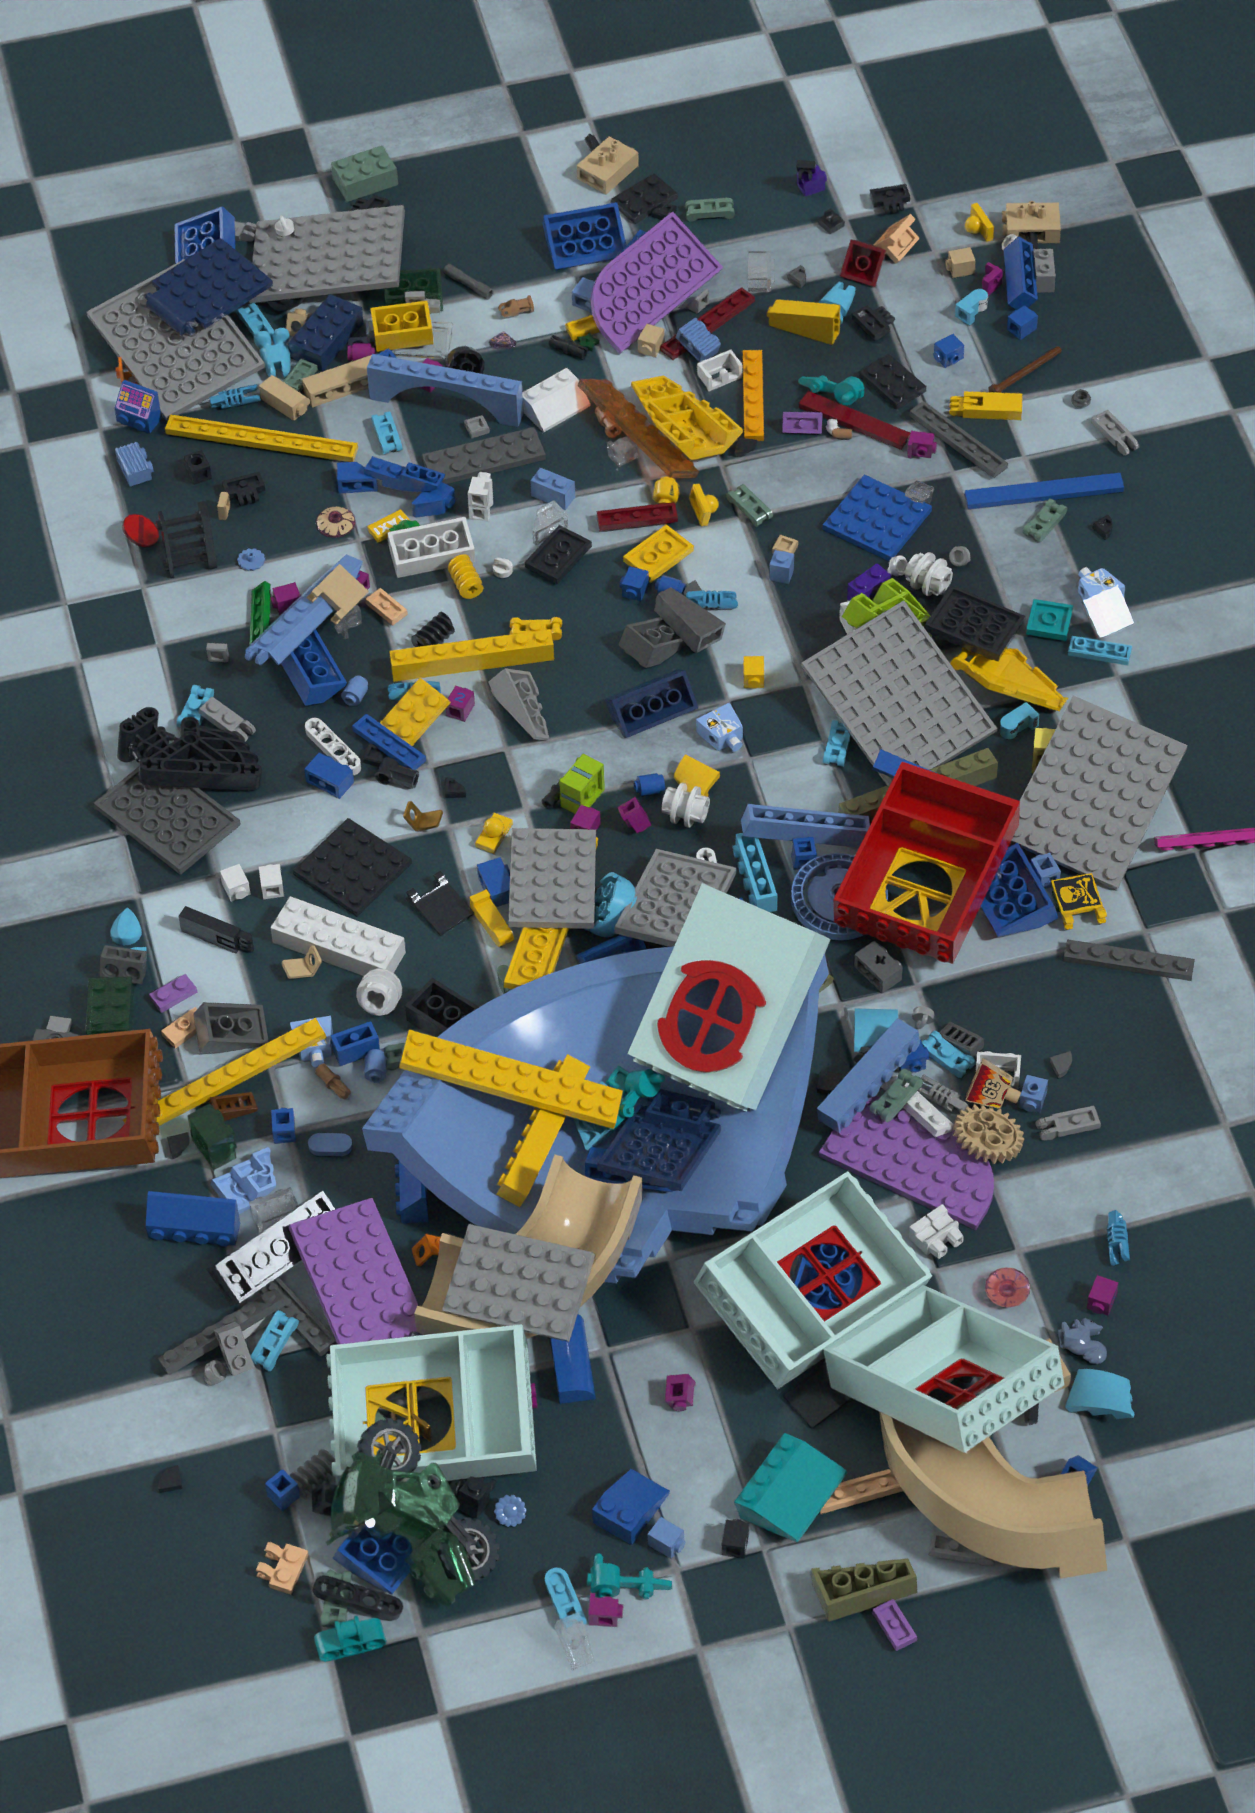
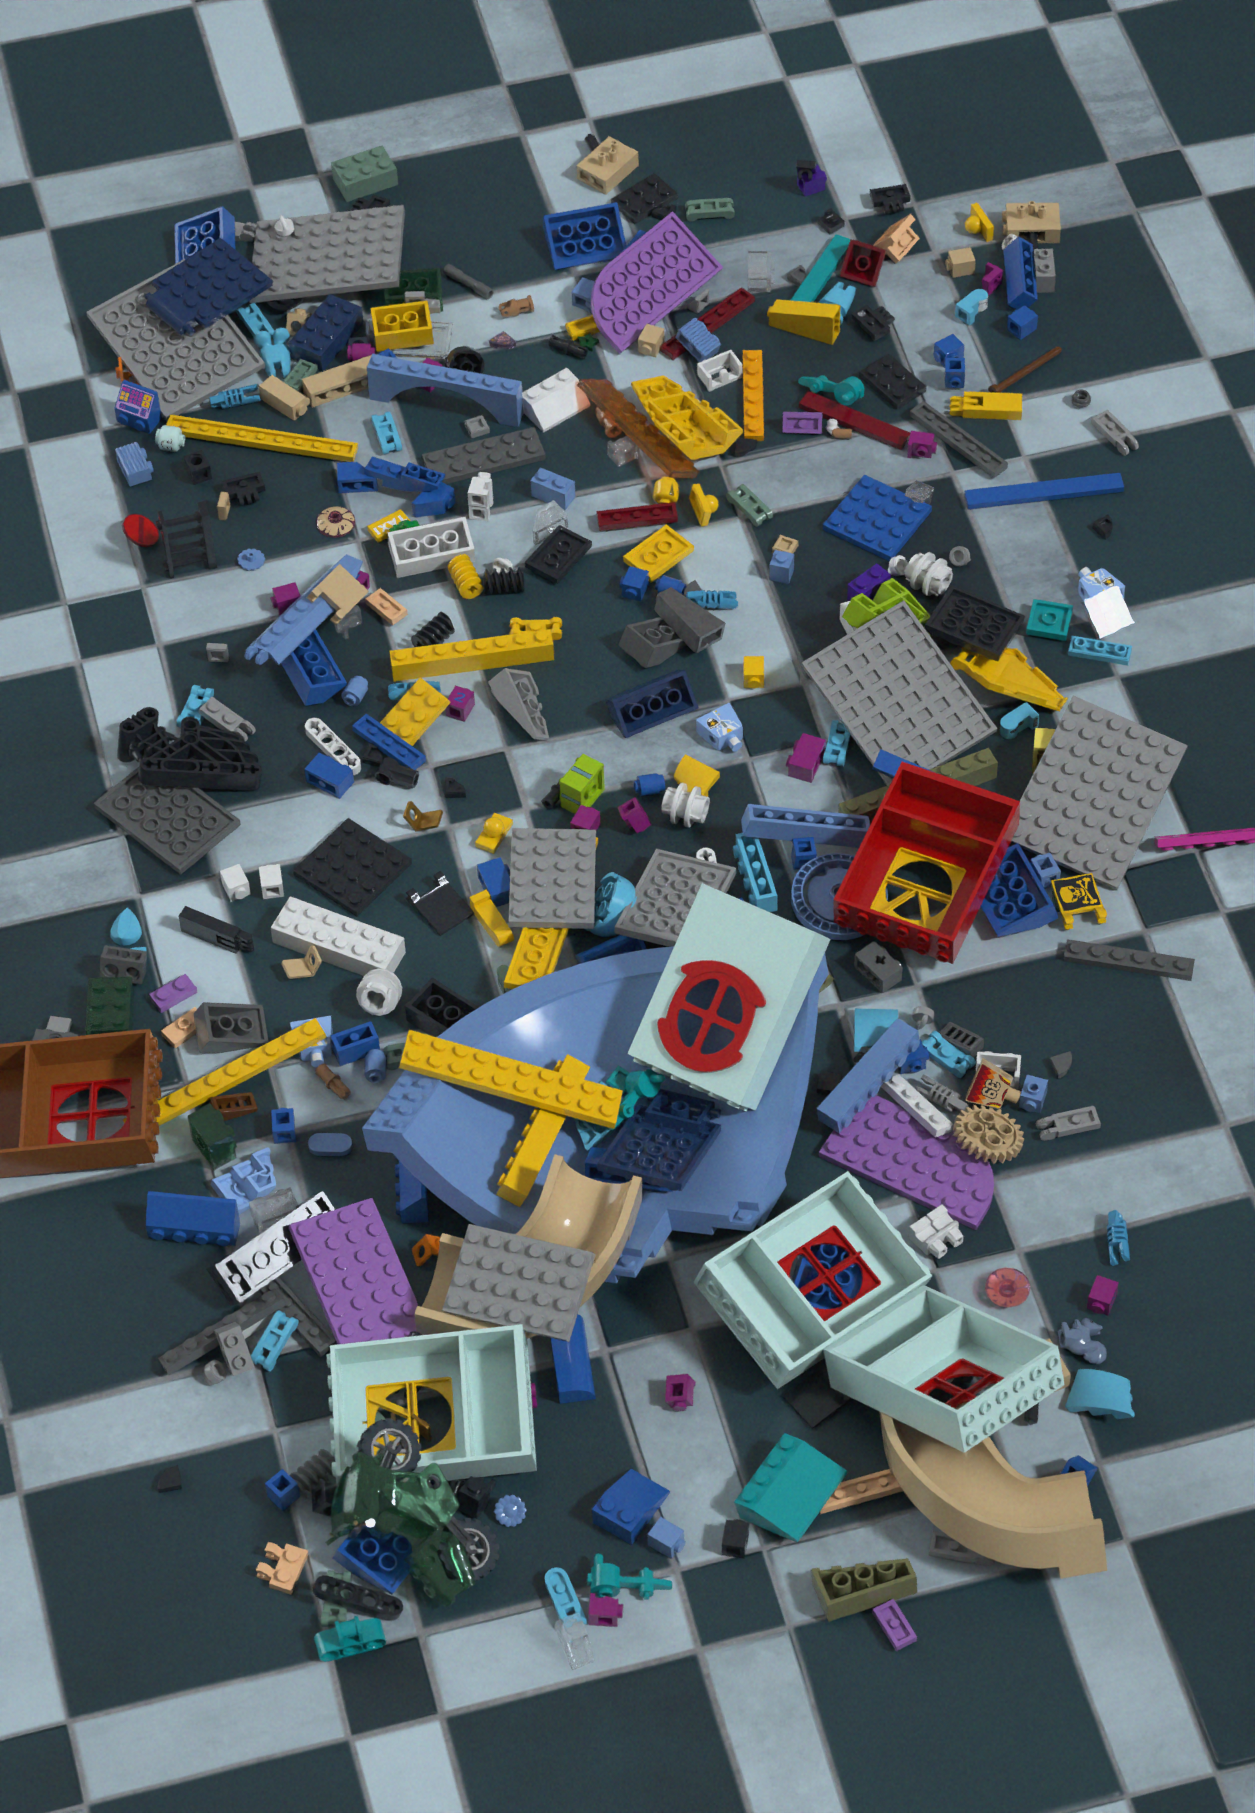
(169, 438): none -> light aqua head
(178, 1144): black tile -> none
(260, 610): green plate -> none
(503, 579): none -> black piece
(806, 757): none -> magenta brick
(822, 269): none -> teal tile
(896, 1095): sand green plate -> none
(954, 372): none -> blue brick
(1045, 521): sand green plate -> none

